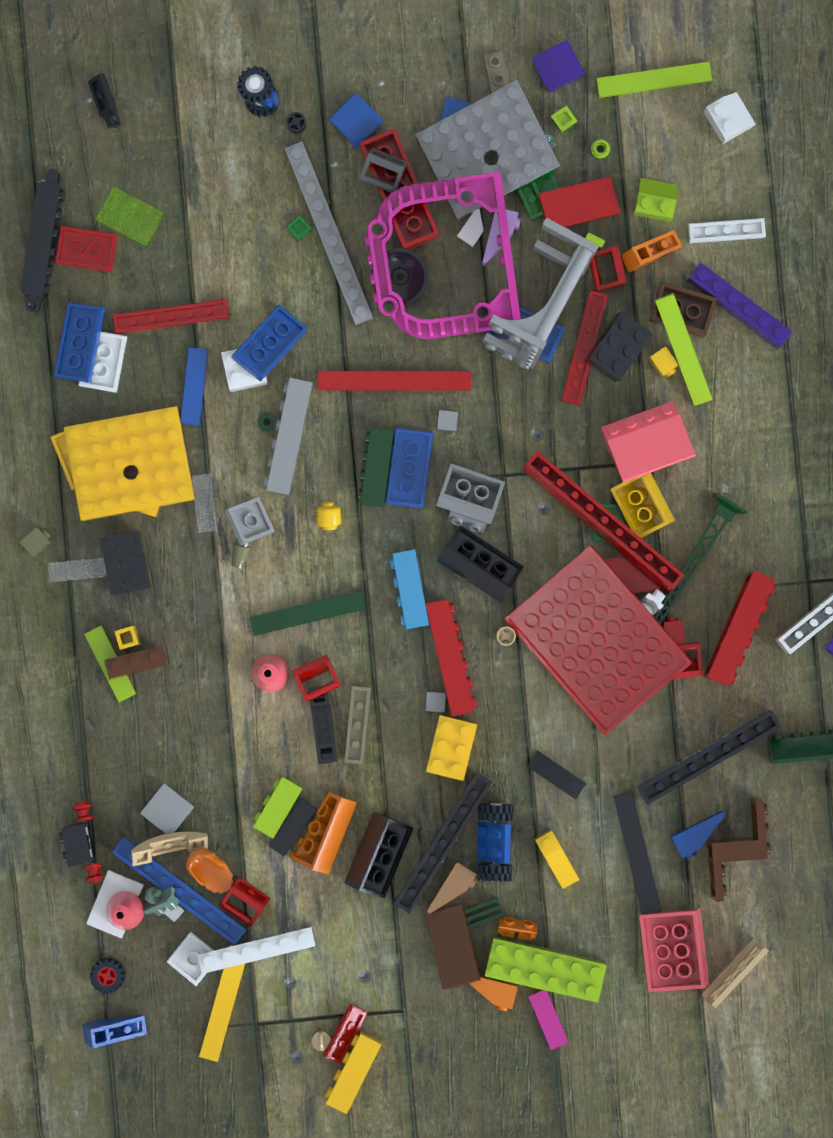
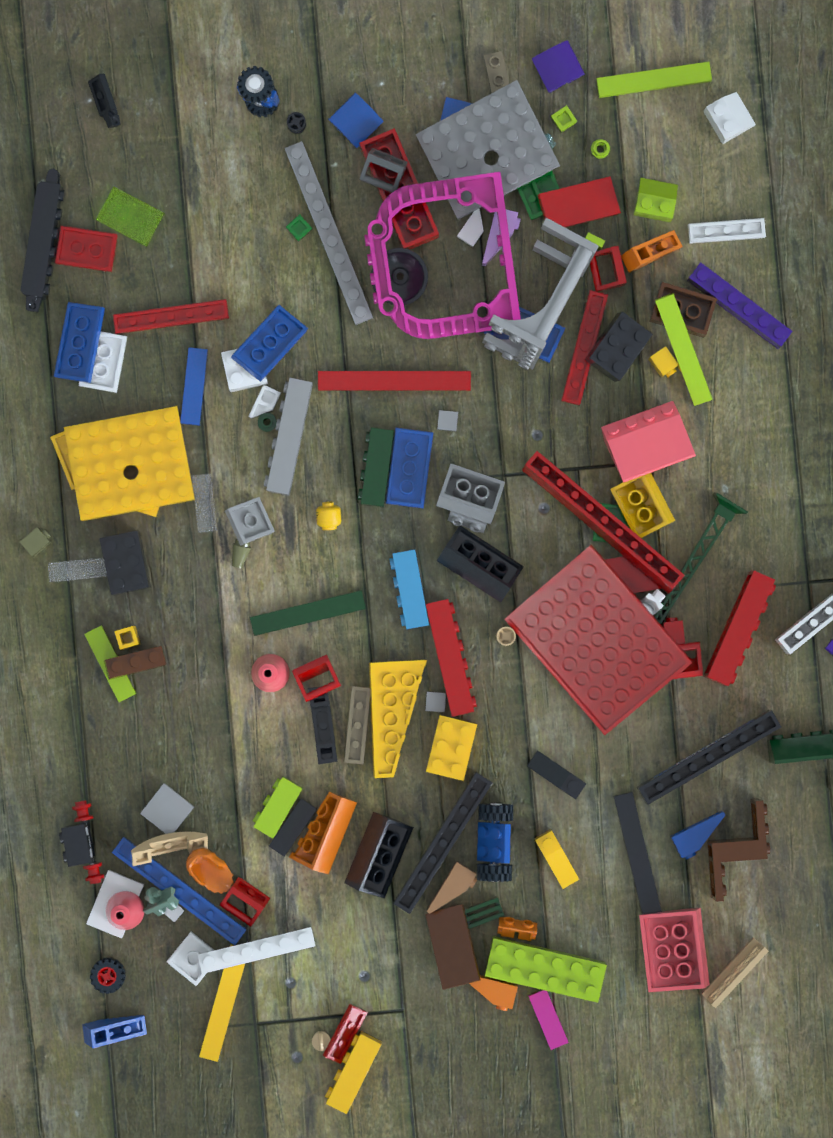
(265, 401): none -> white tile
(392, 702): none -> yellow wing

